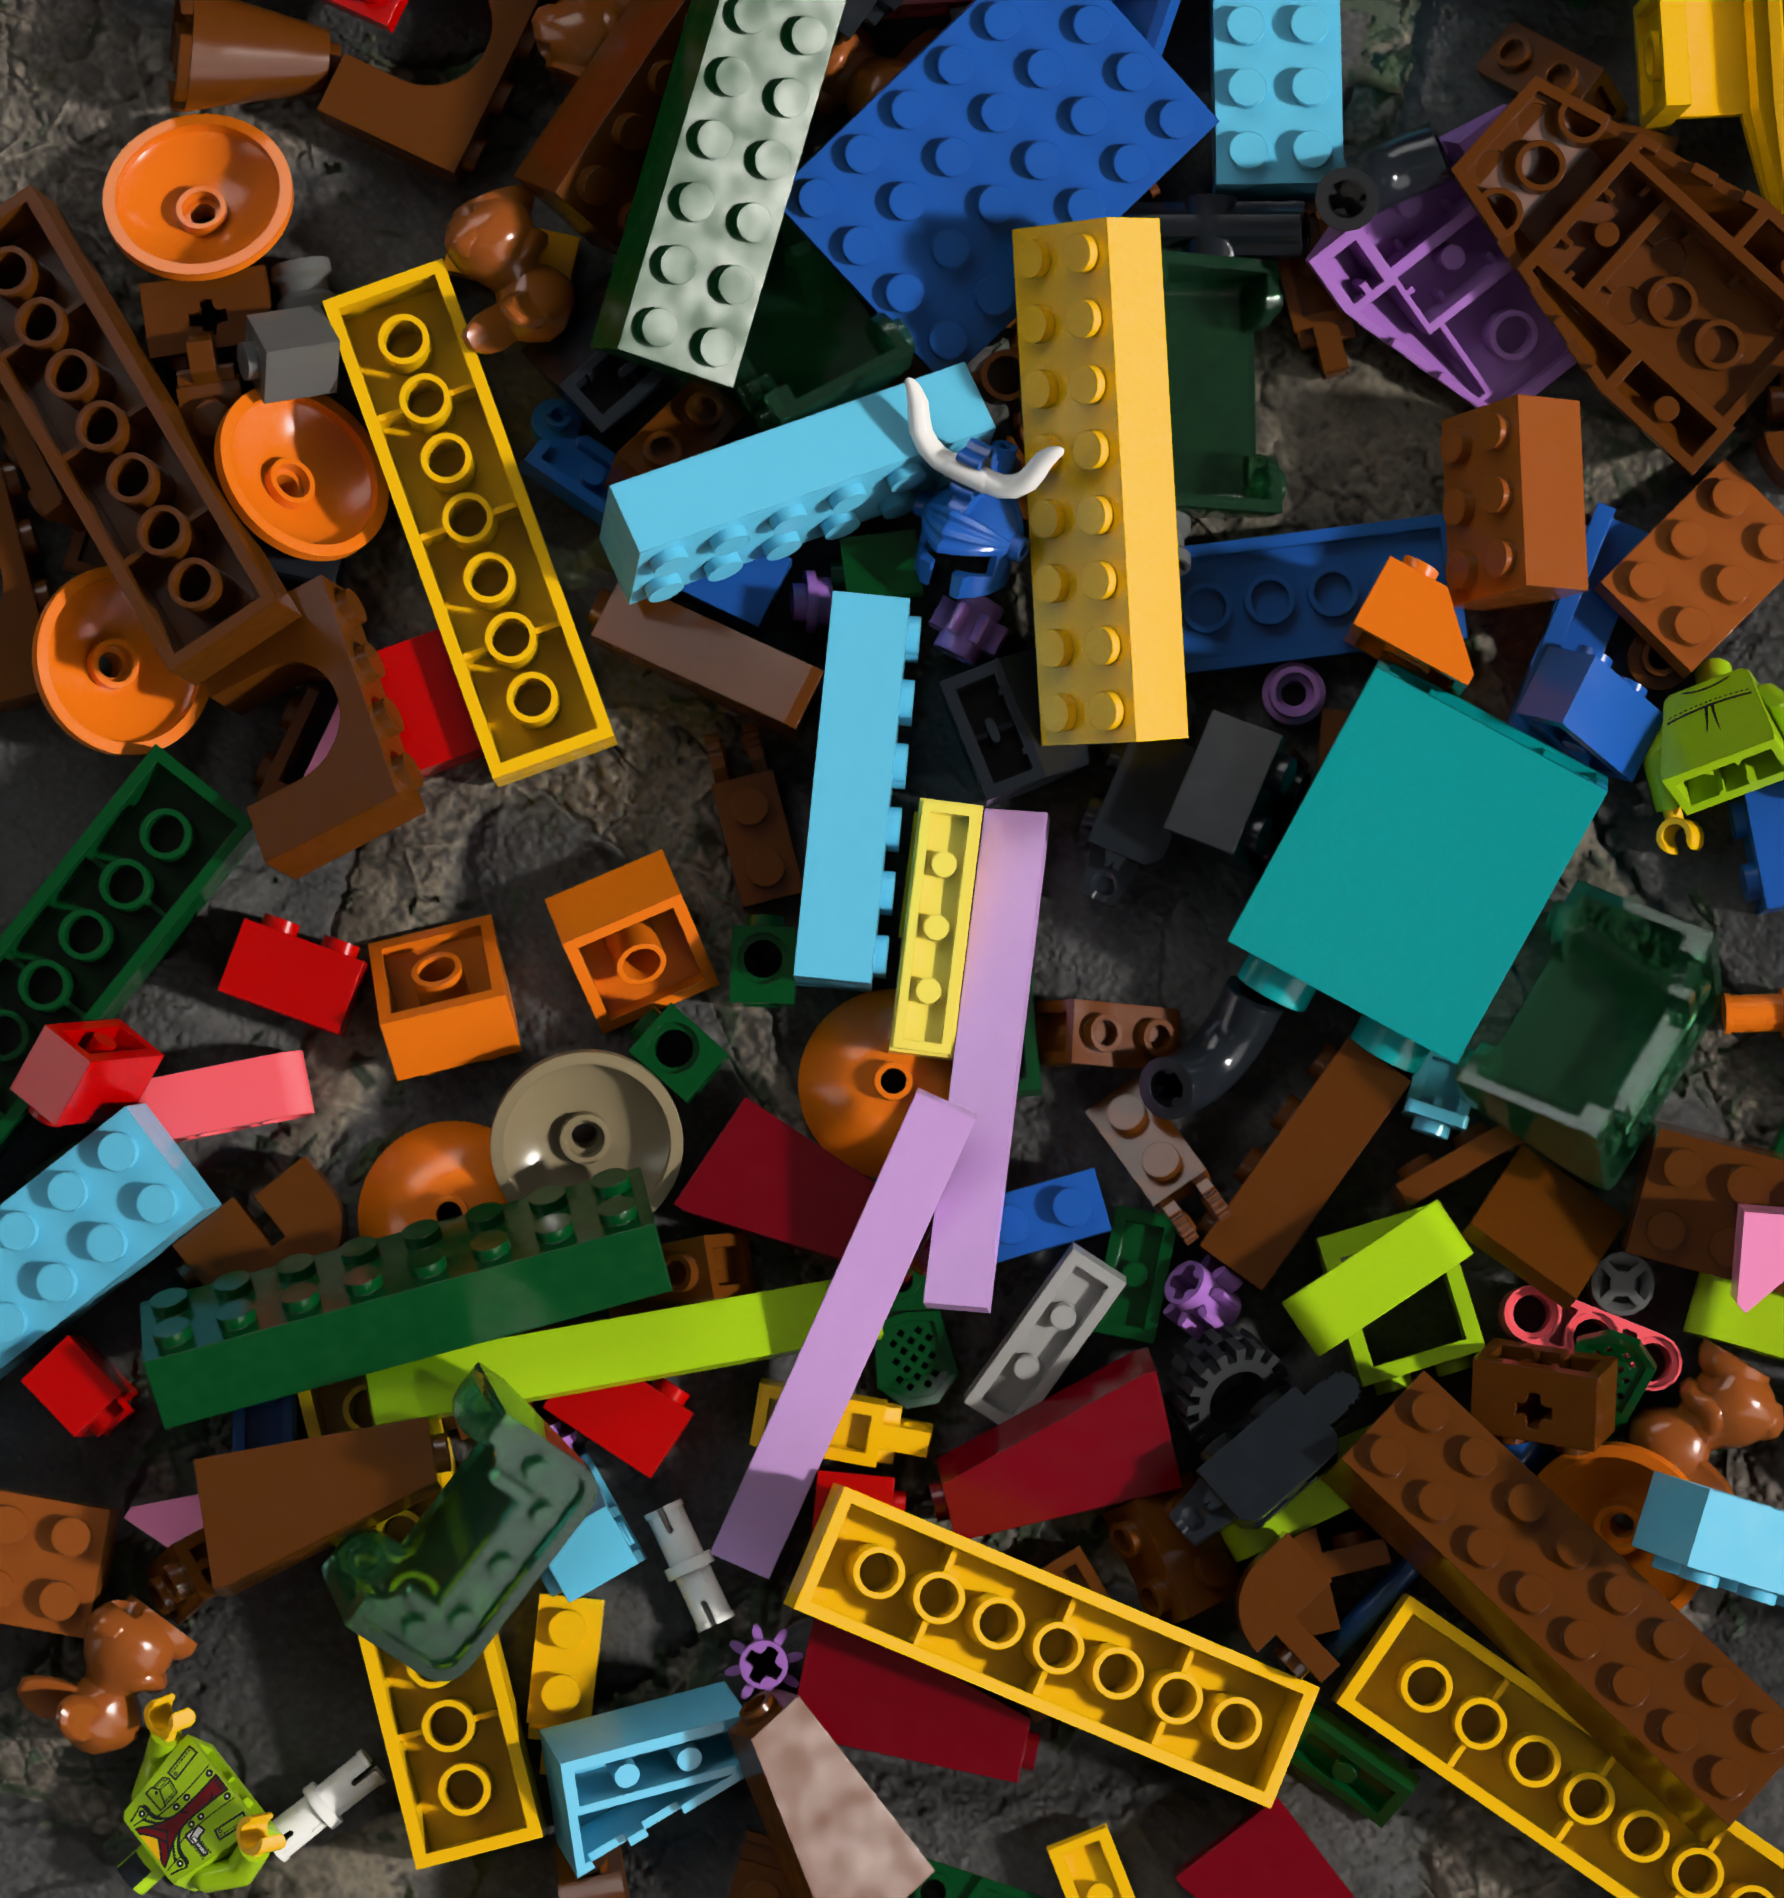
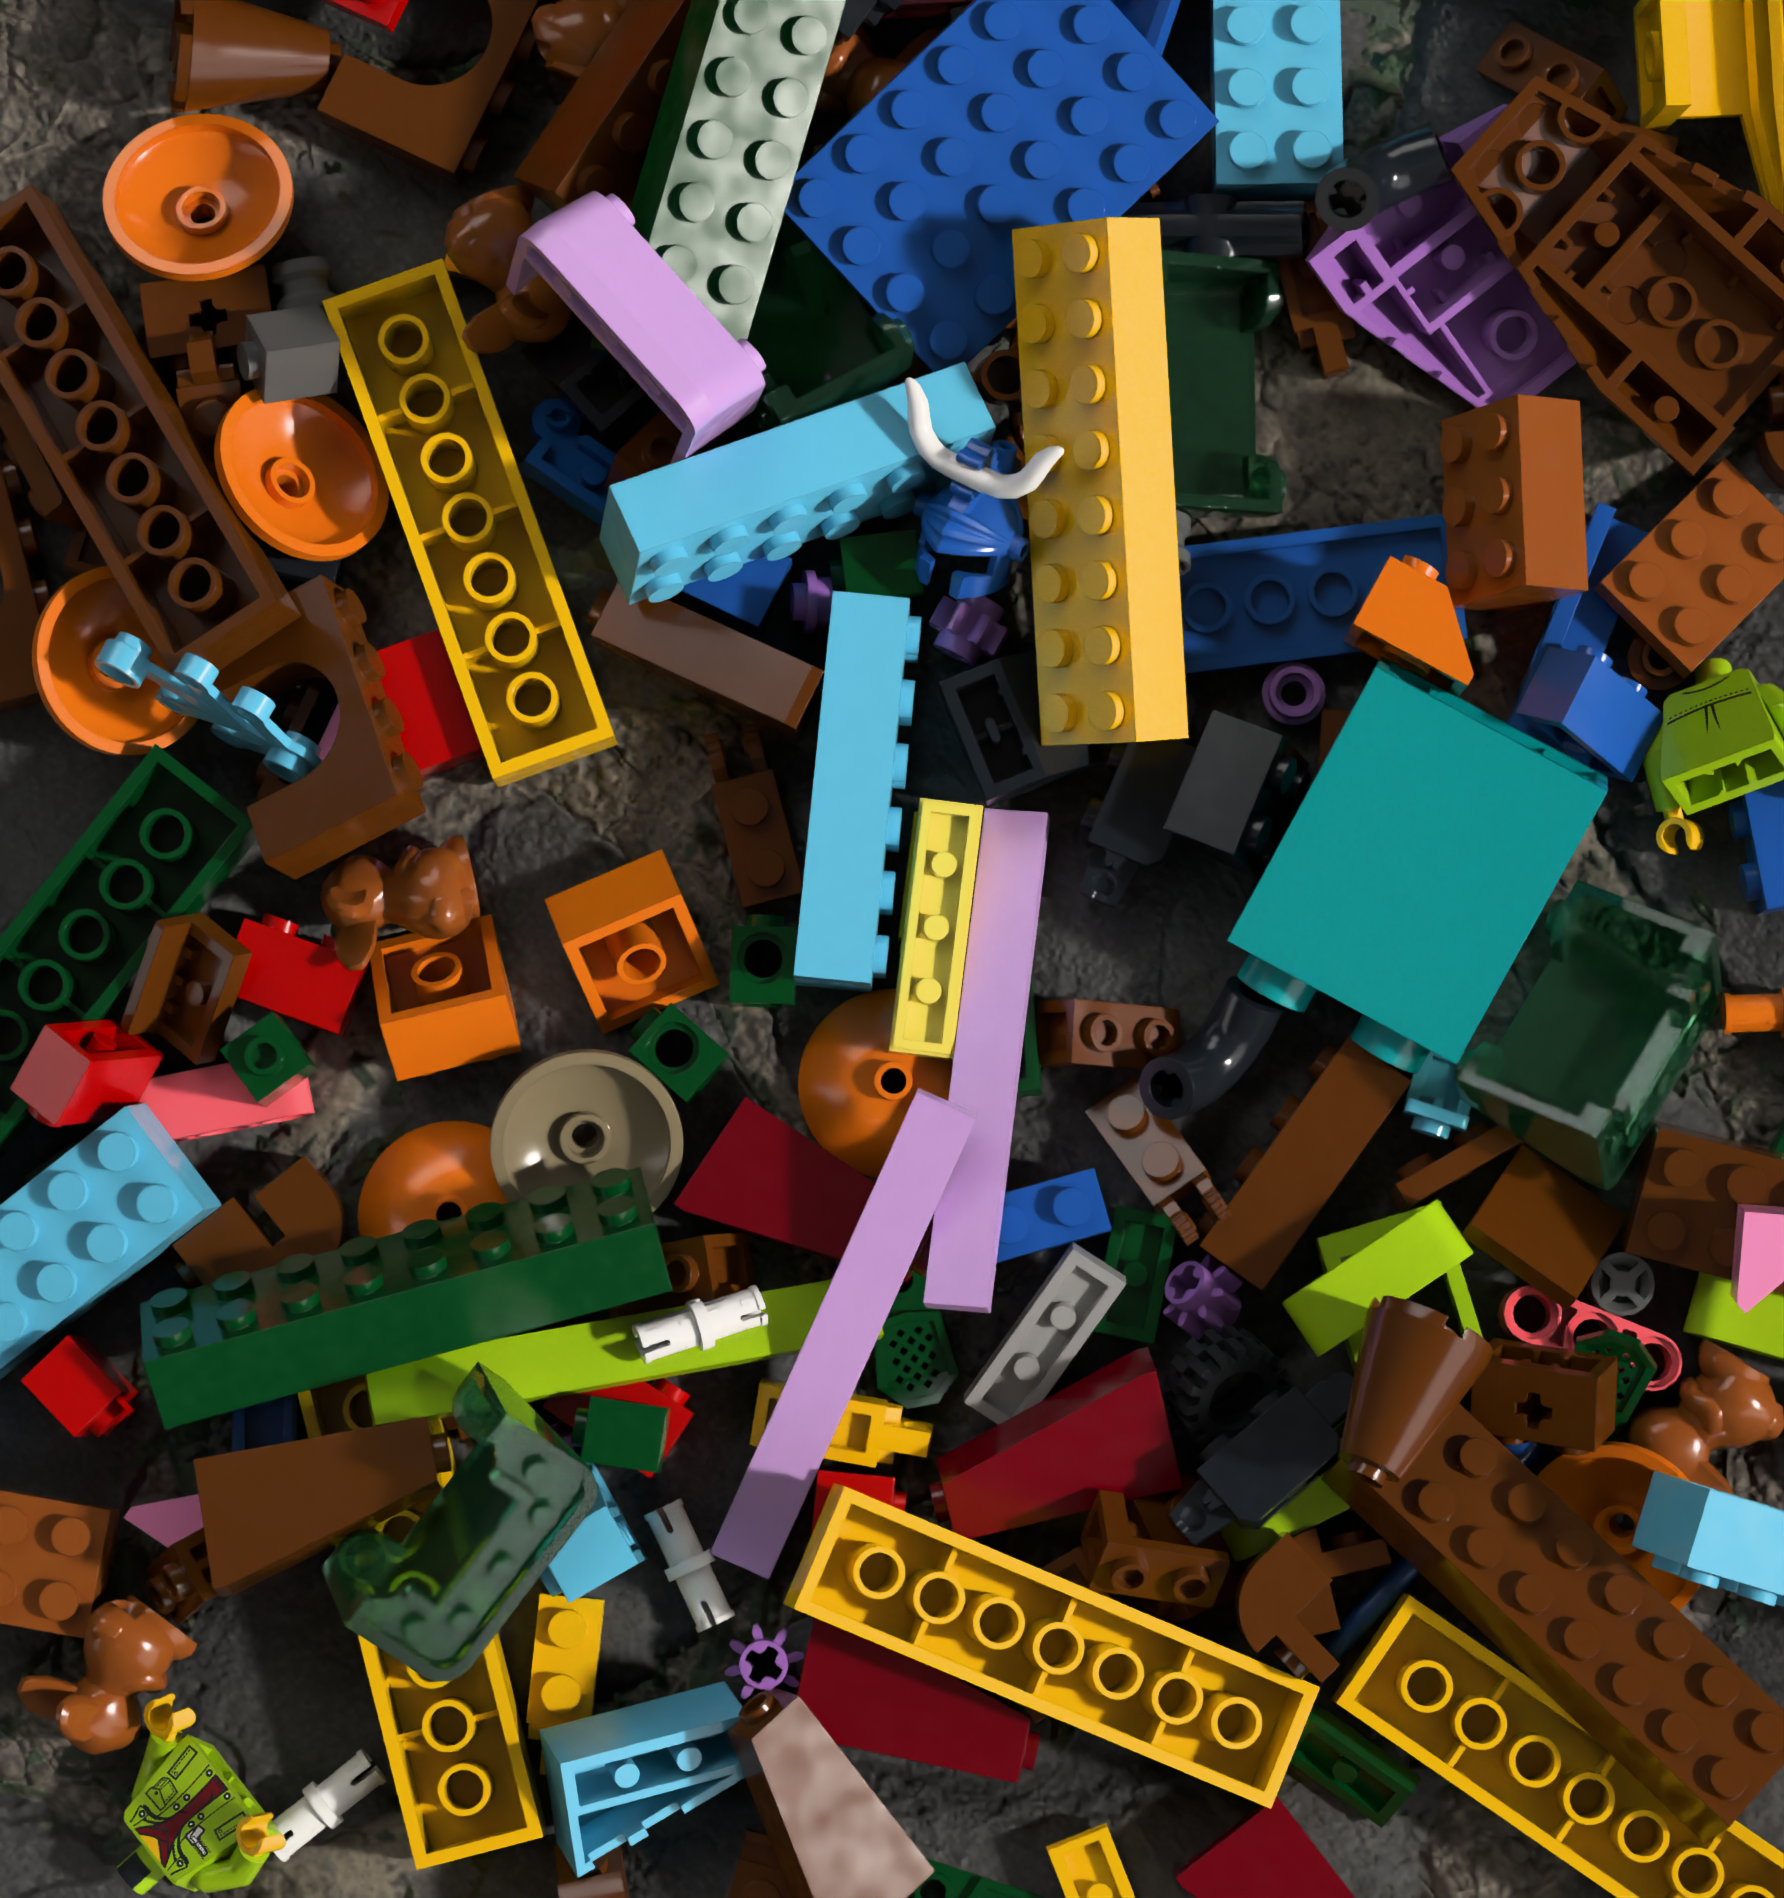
(187, 985): none -> reddish brown bracket
(191, 693): none -> medium azure plant
(269, 1059): none -> dark green brick
(424, 893): none -> dark orange animal
(622, 1433): none -> dark green brick
(643, 317): none -> lavender windscreen
(700, 1324): none -> white pin
(1145, 1567): none -> reddish brown bracket
(1405, 1386): none -> reddish brown cone

